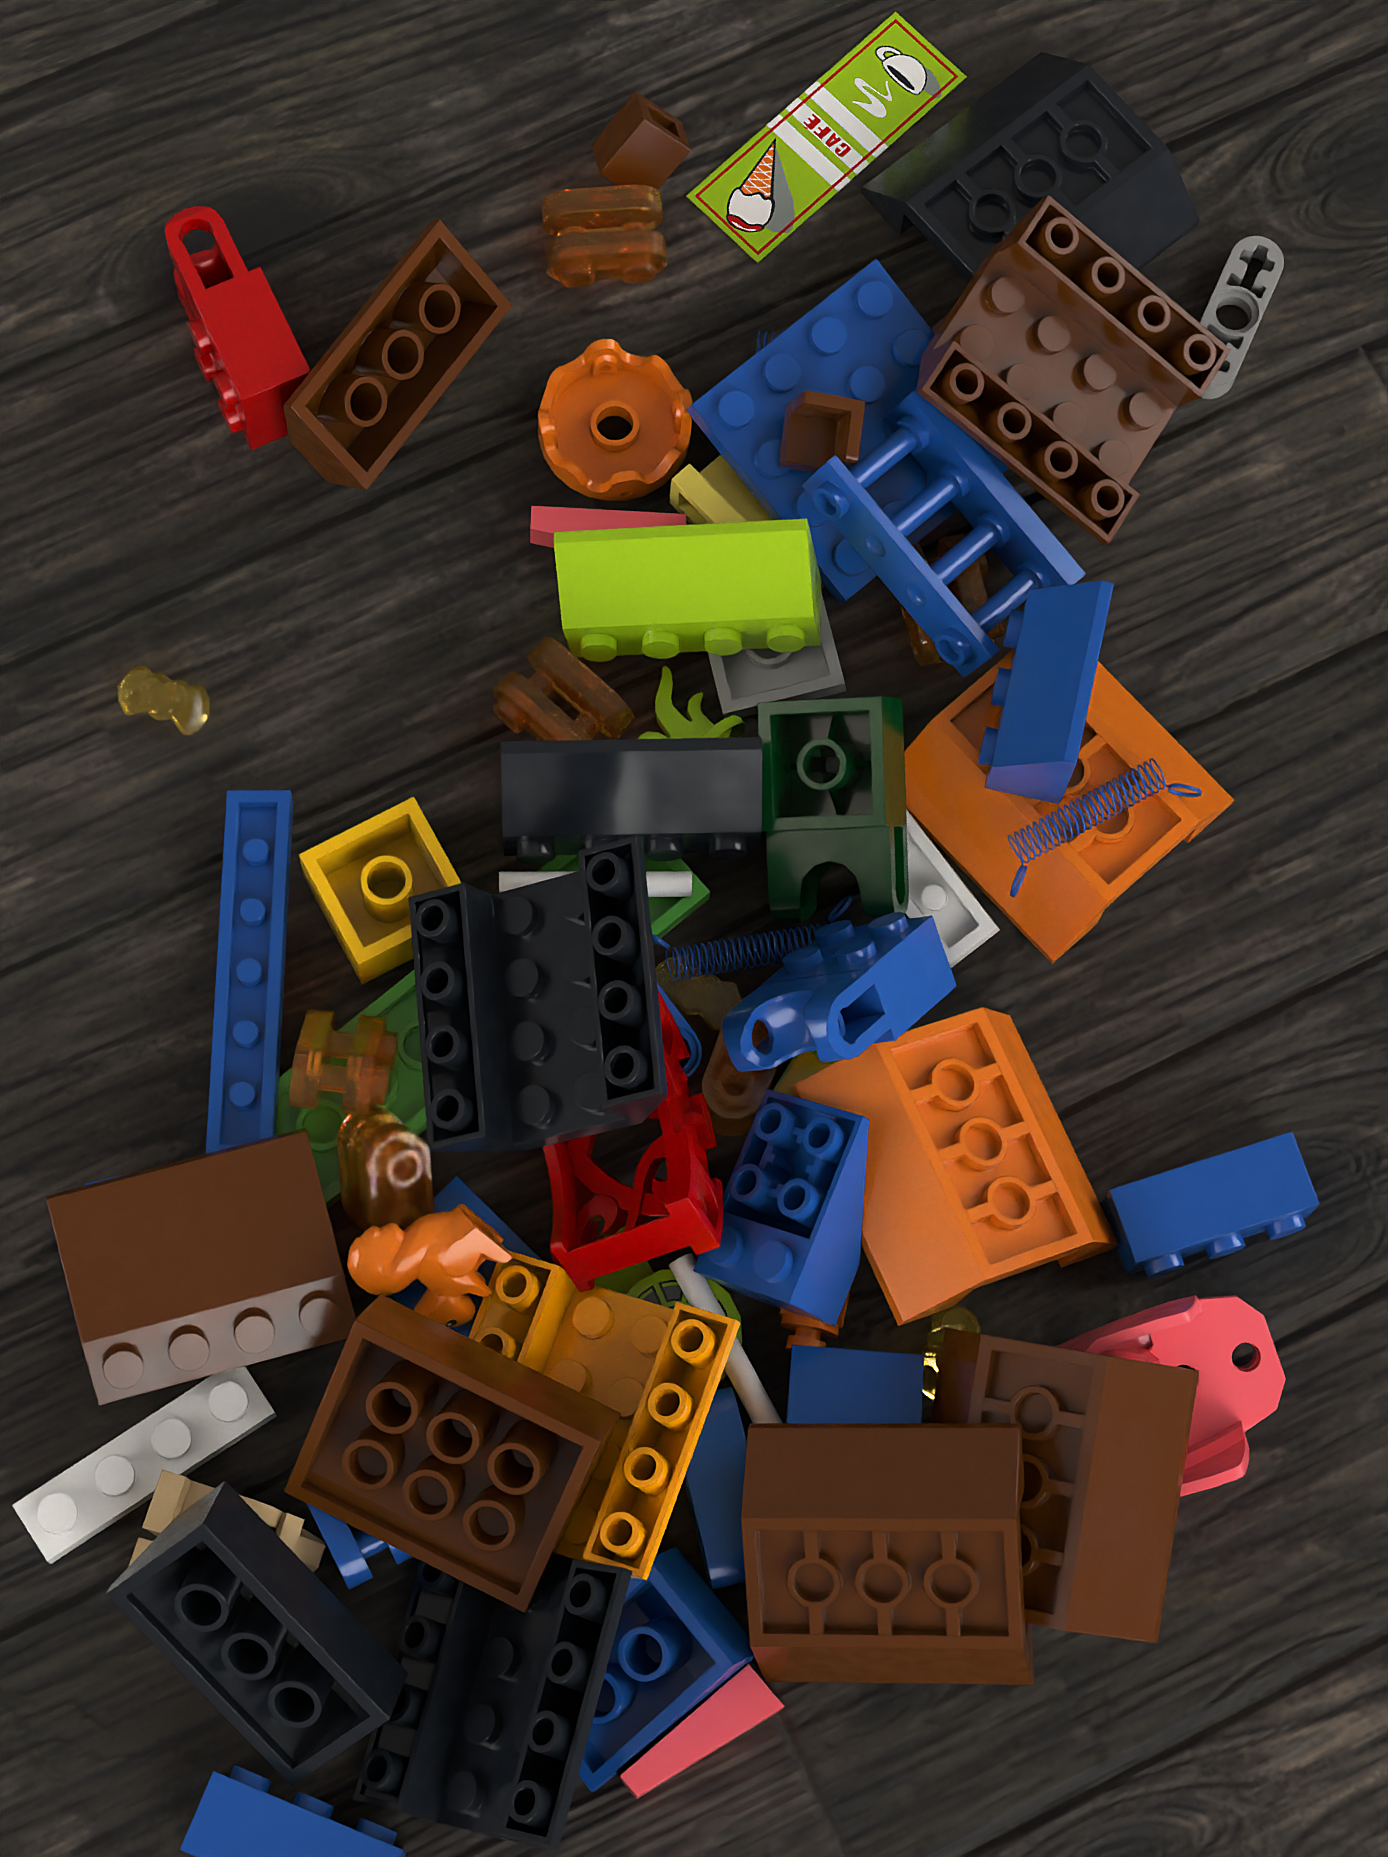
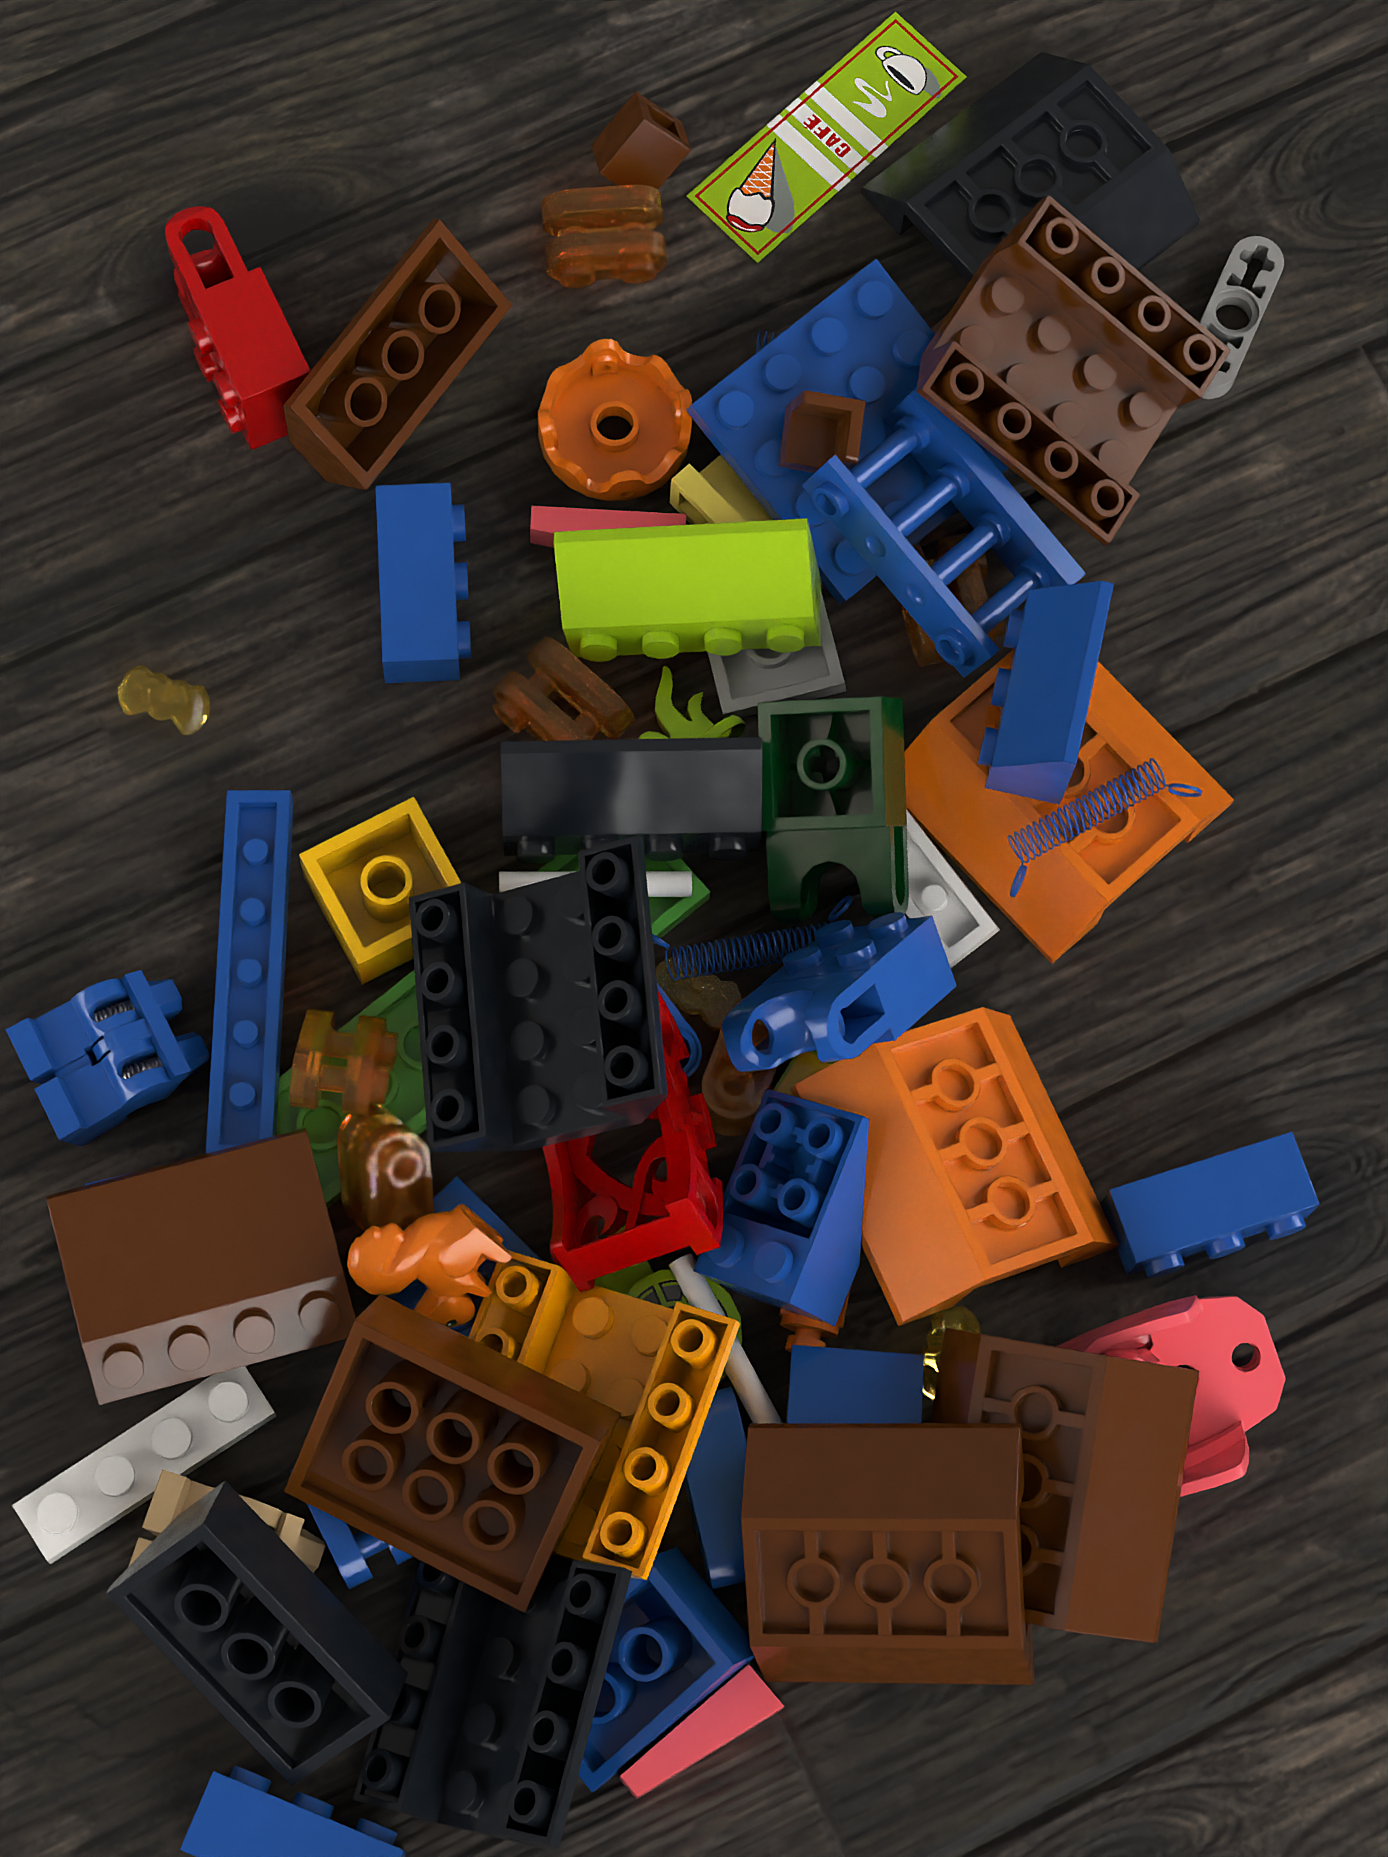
(125, 1031): none -> blue hips
(421, 583): none -> blue brick

